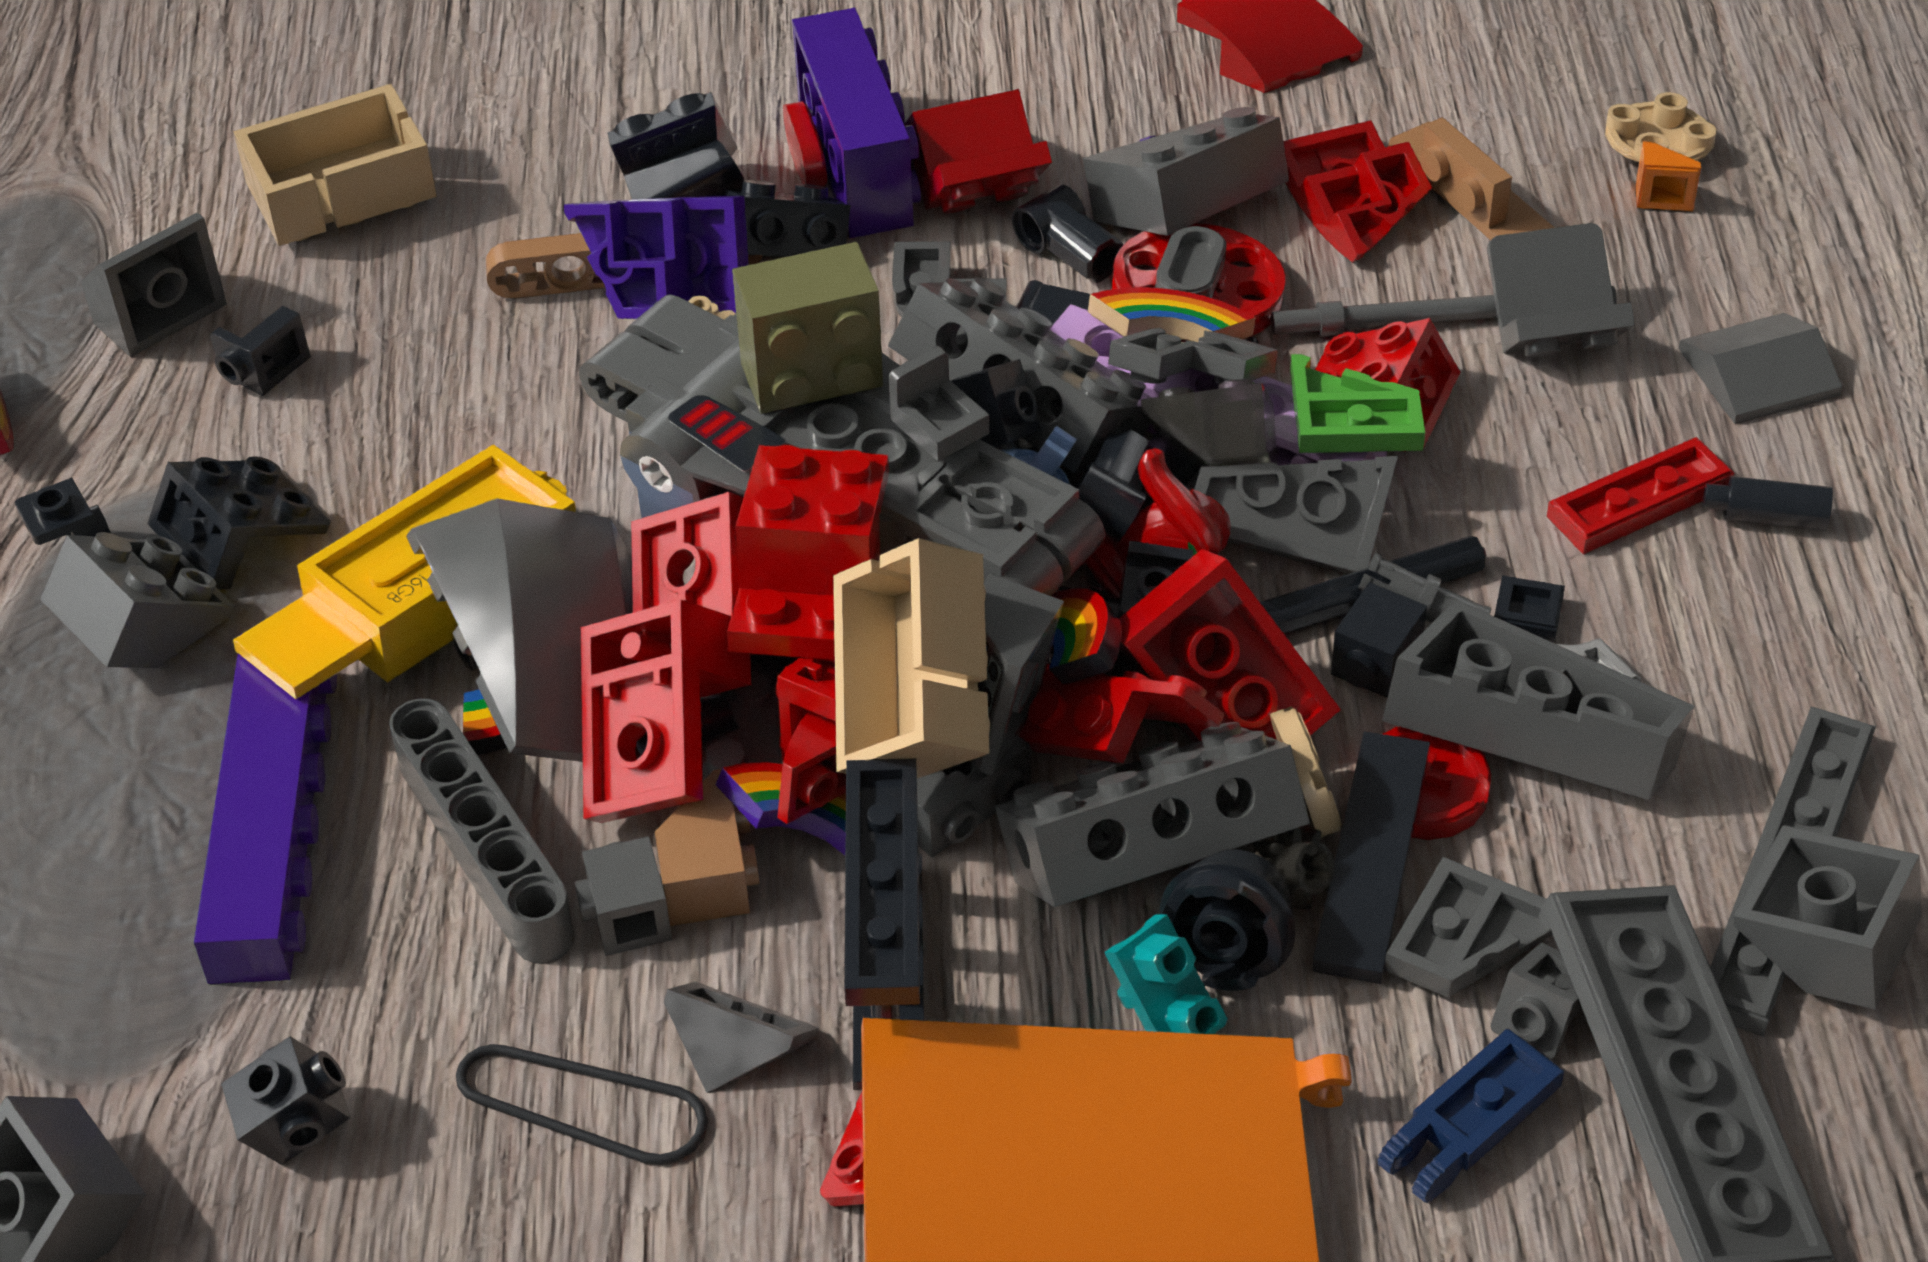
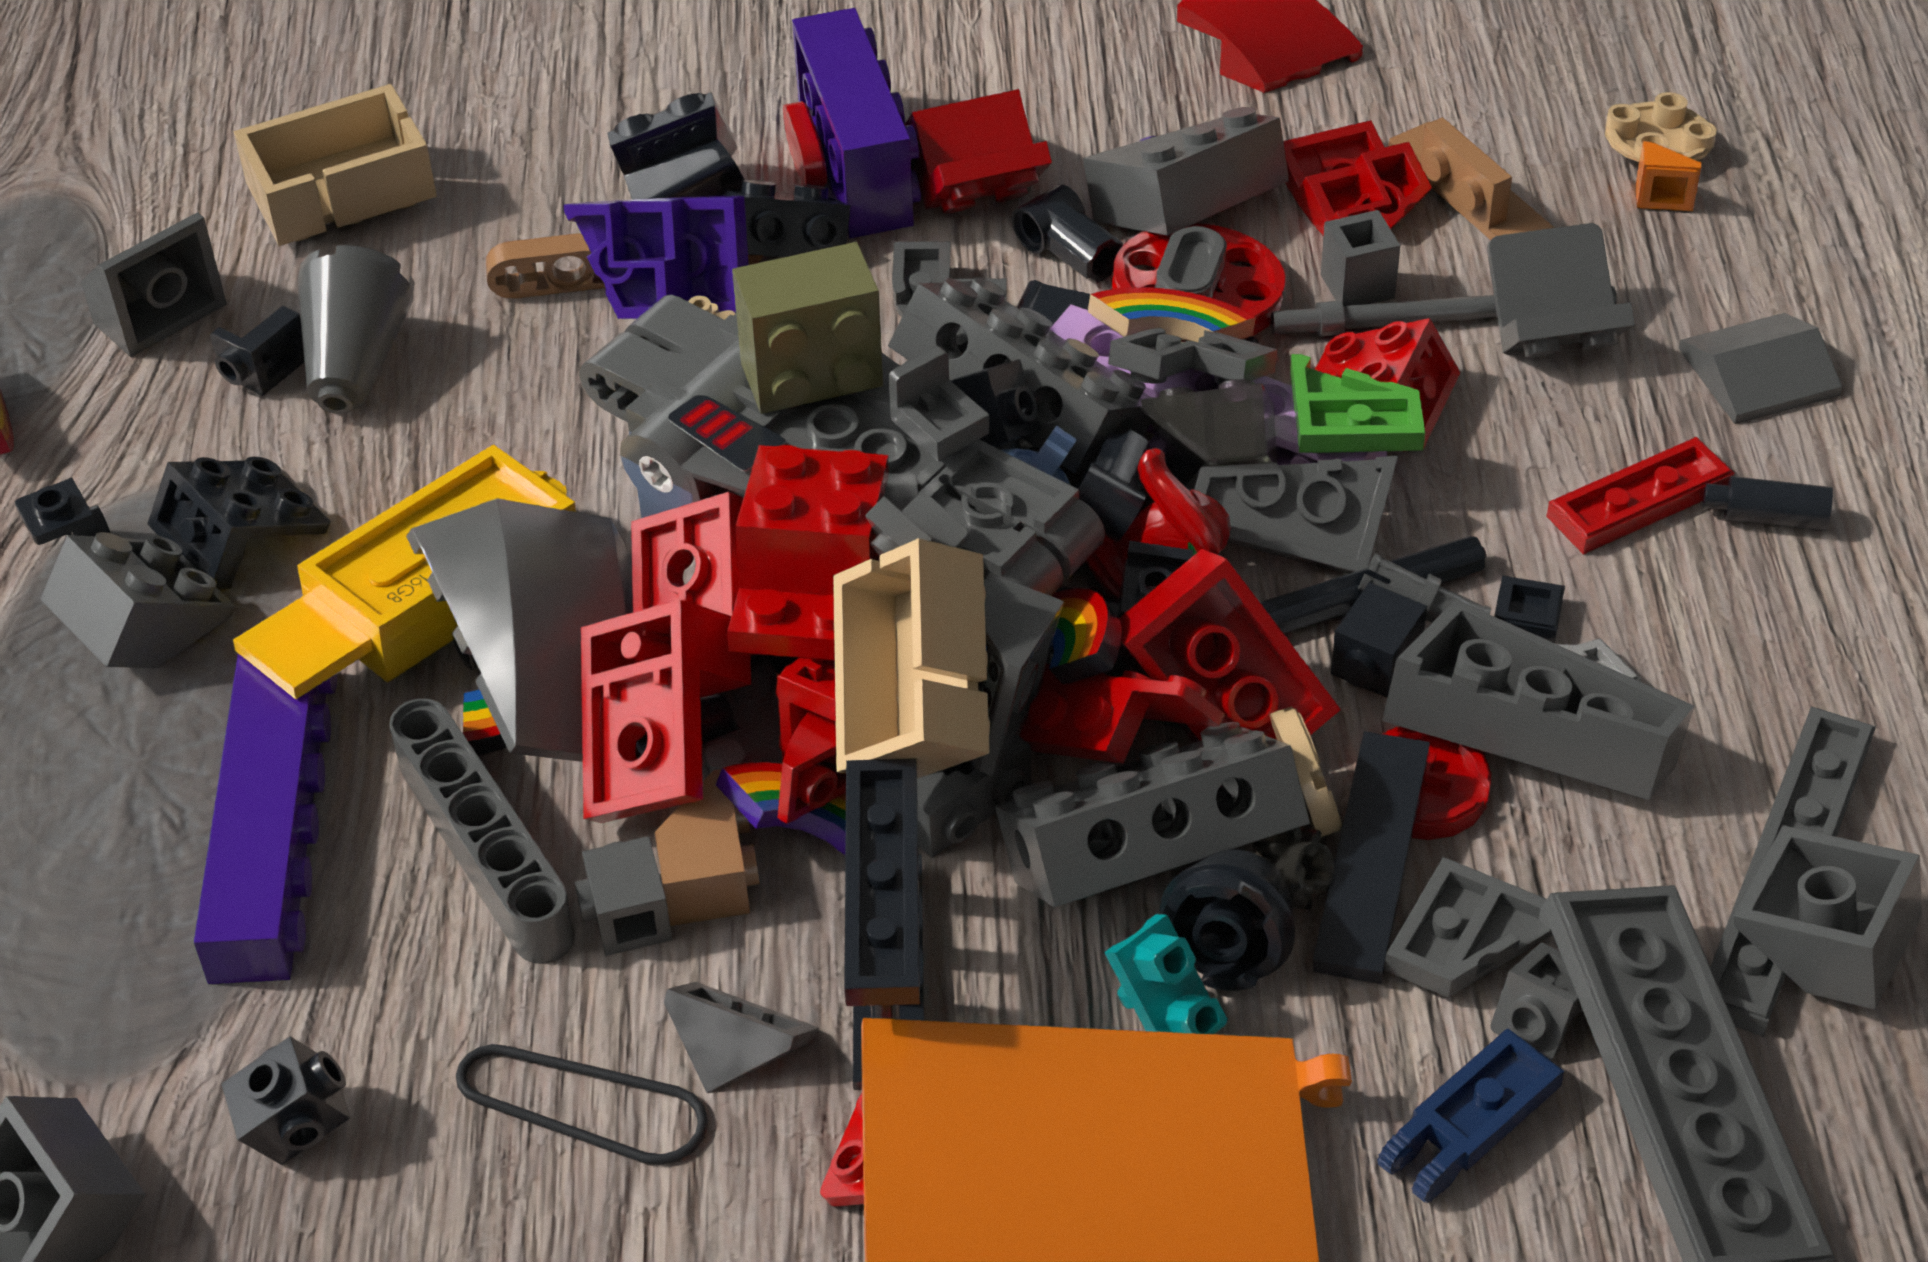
(349, 322): none -> dark grey cone
(919, 519): none -> dark grey bracket
(1360, 259): none -> dark grey brick

